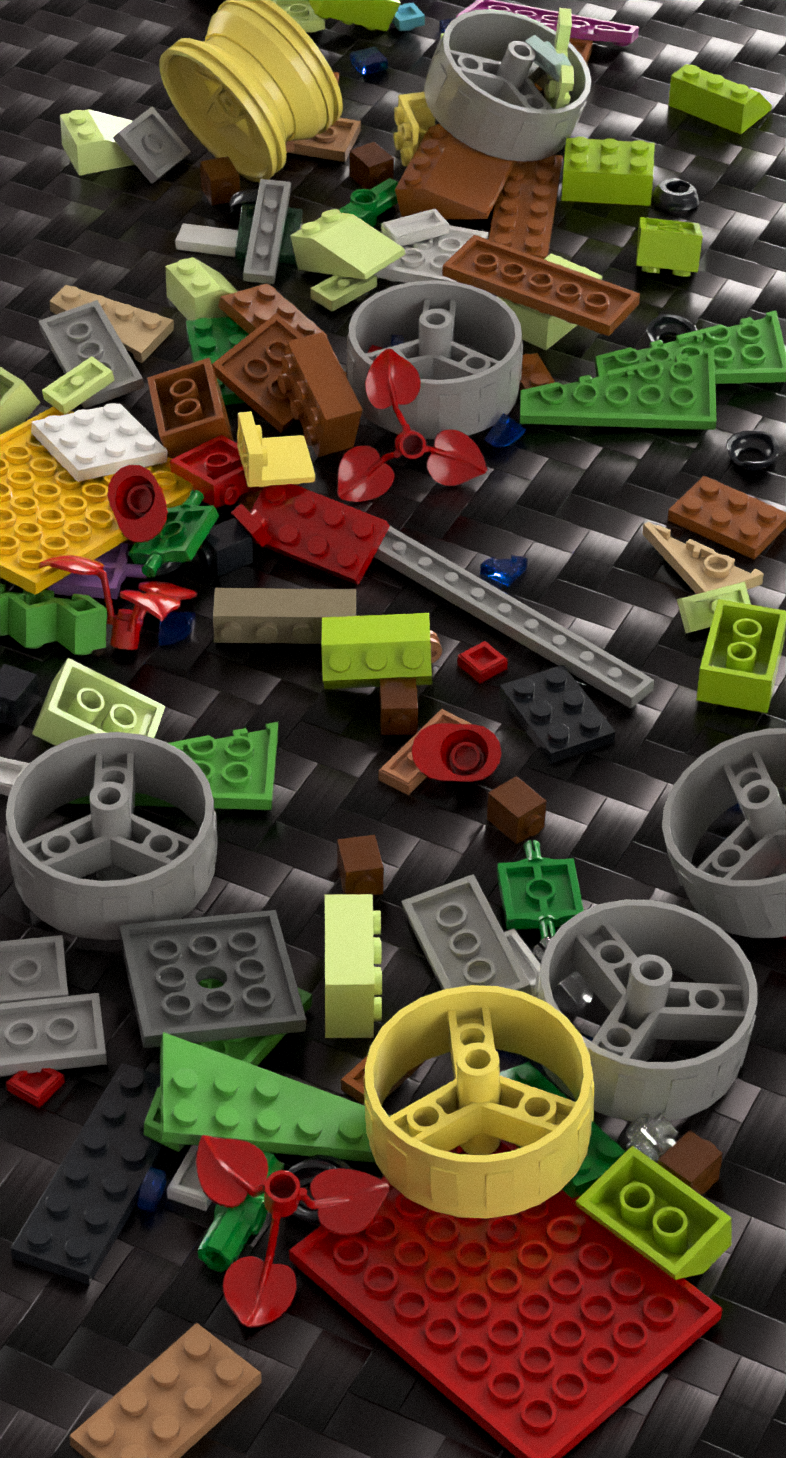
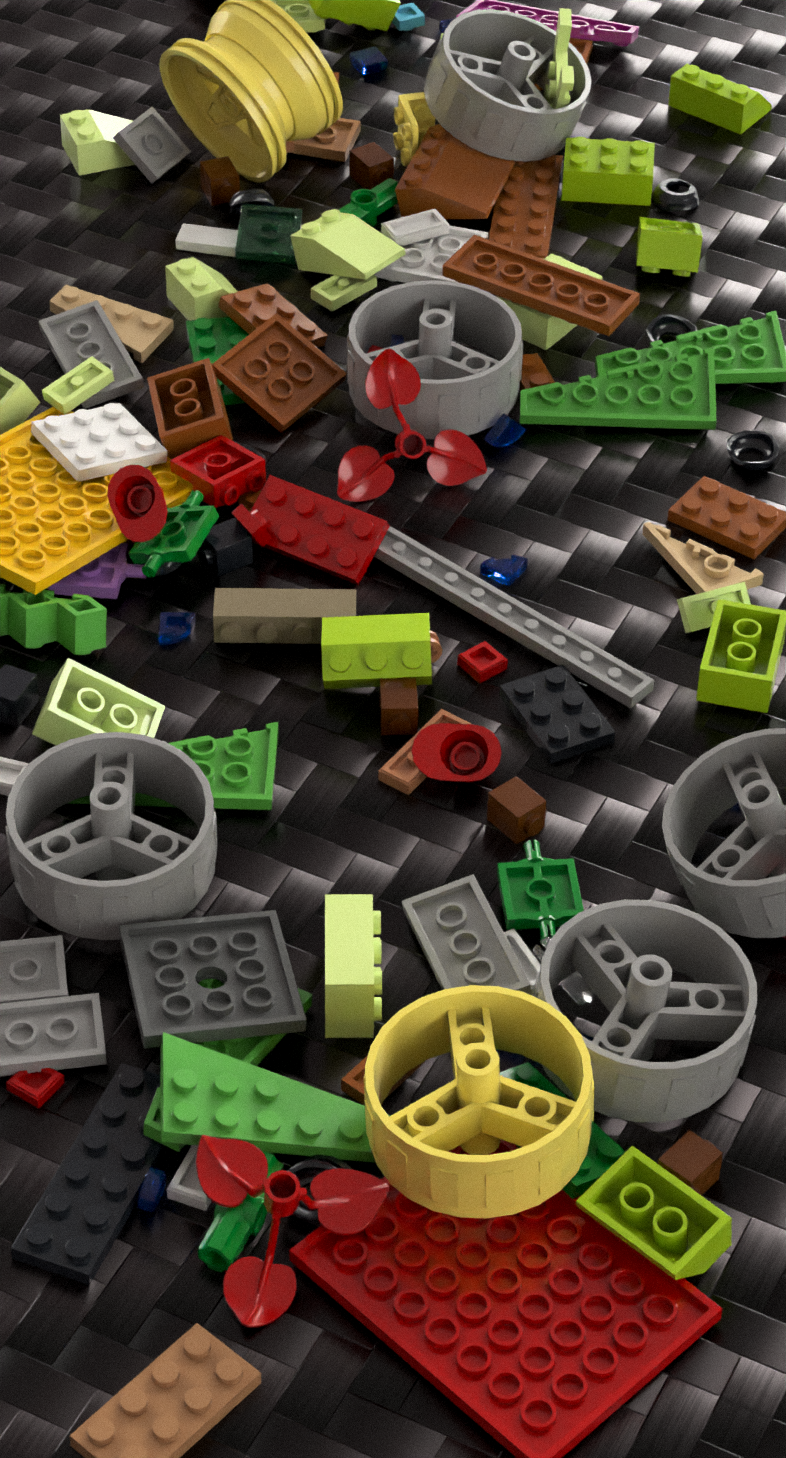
(158, 600): red plant -> none
(267, 231): light grey plate -> none
(273, 458): light yellow bracket -> none
(320, 394): dark orange brick -> none
(360, 865): reddish brown brick -> none
(547, 57): light aqua plate -> none
(651, 1135): clear gear -> none

